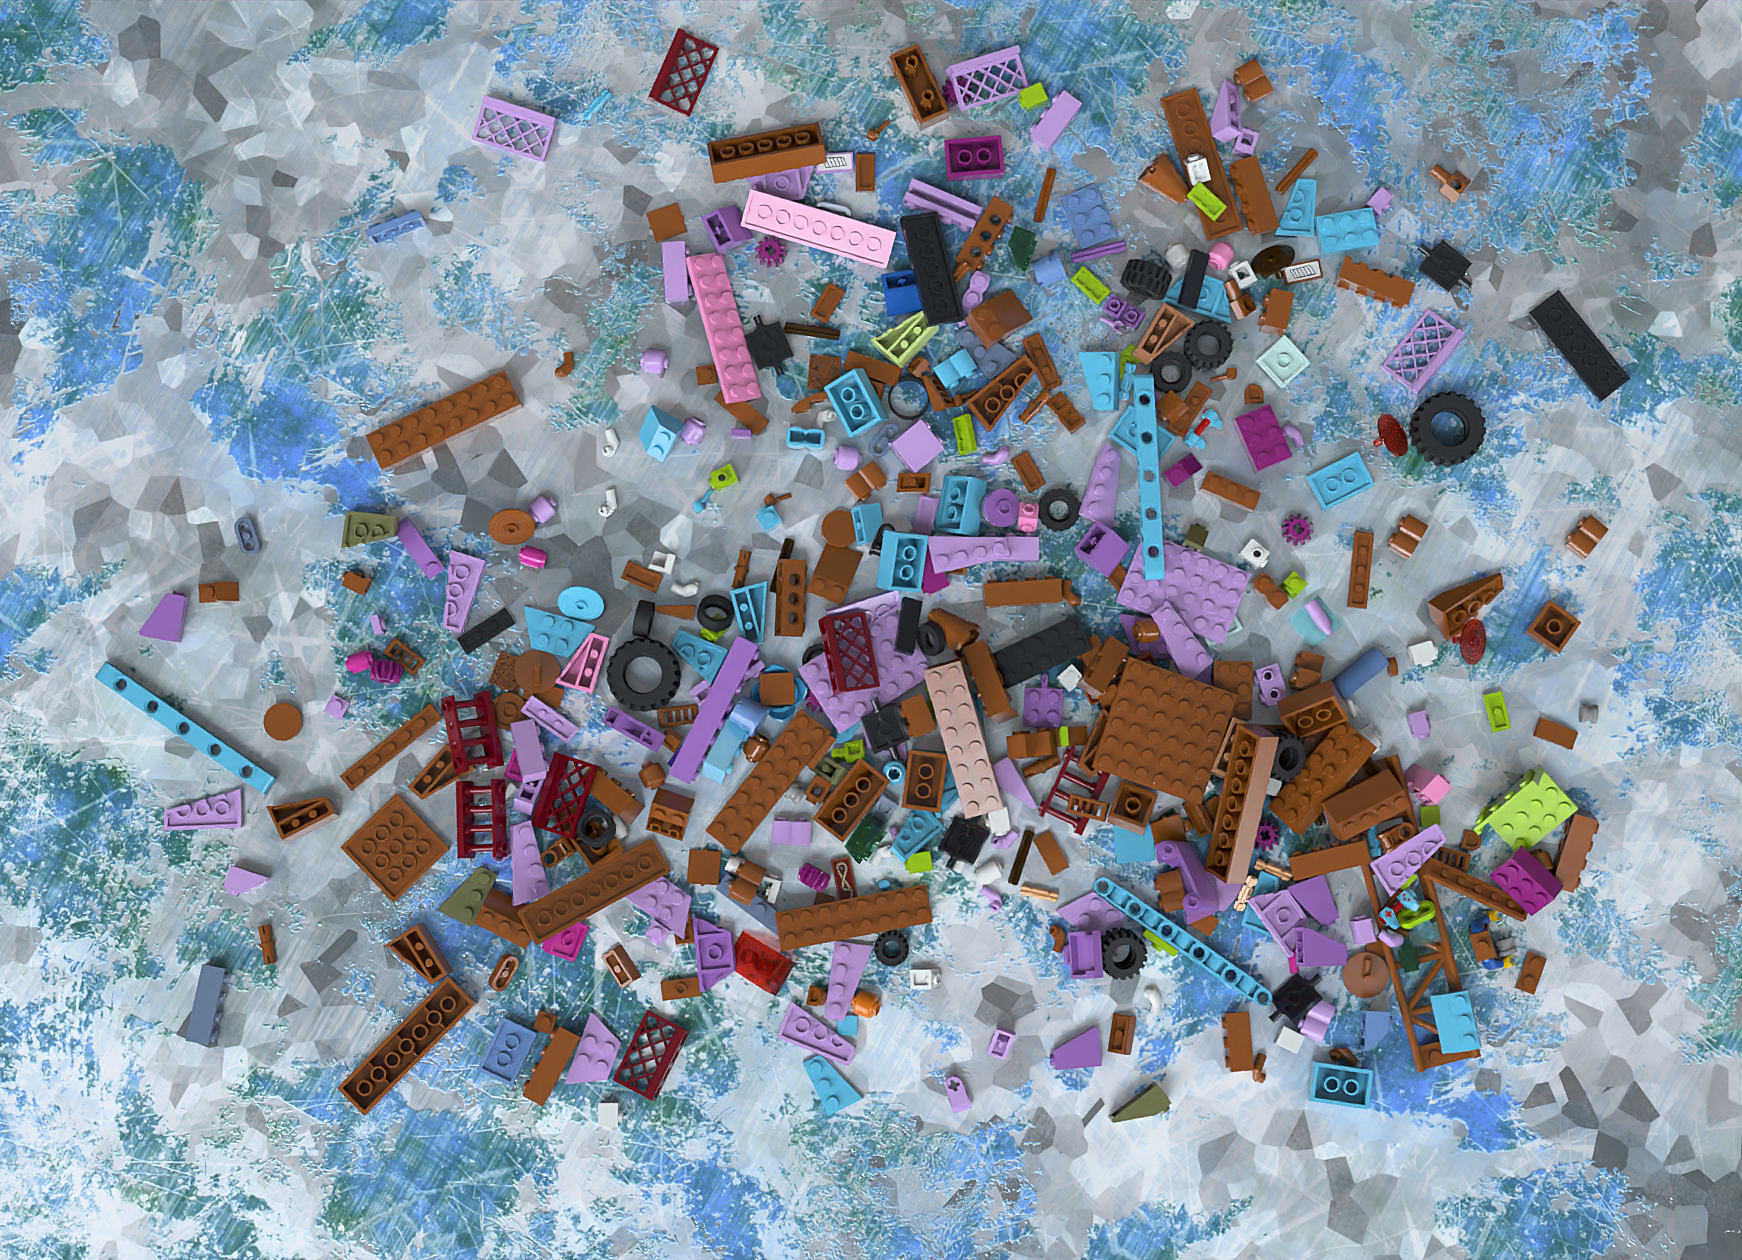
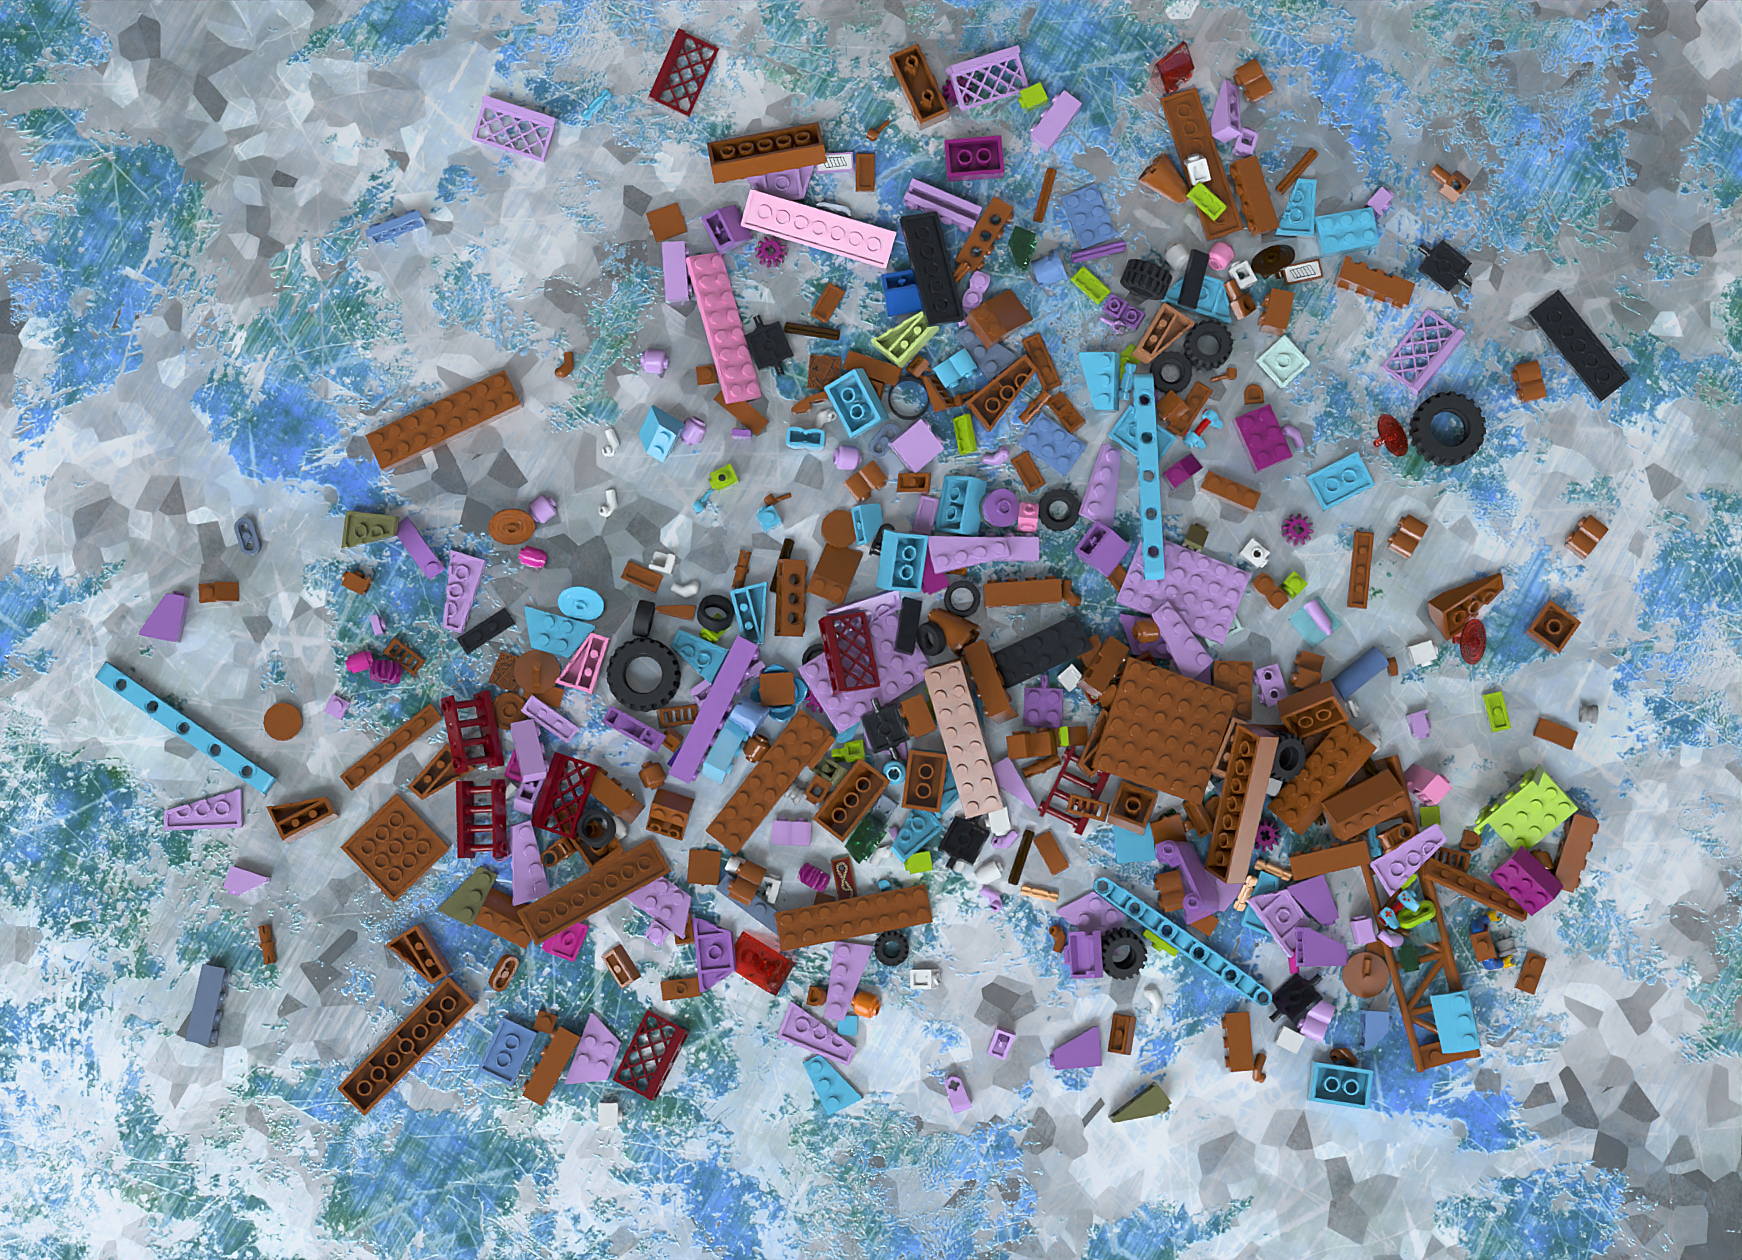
(962, 584): none -> black tyre
(1052, 444): none -> medium blue plate
(1173, 70): none -> clear red slope
(1529, 382): none -> dark orange brick

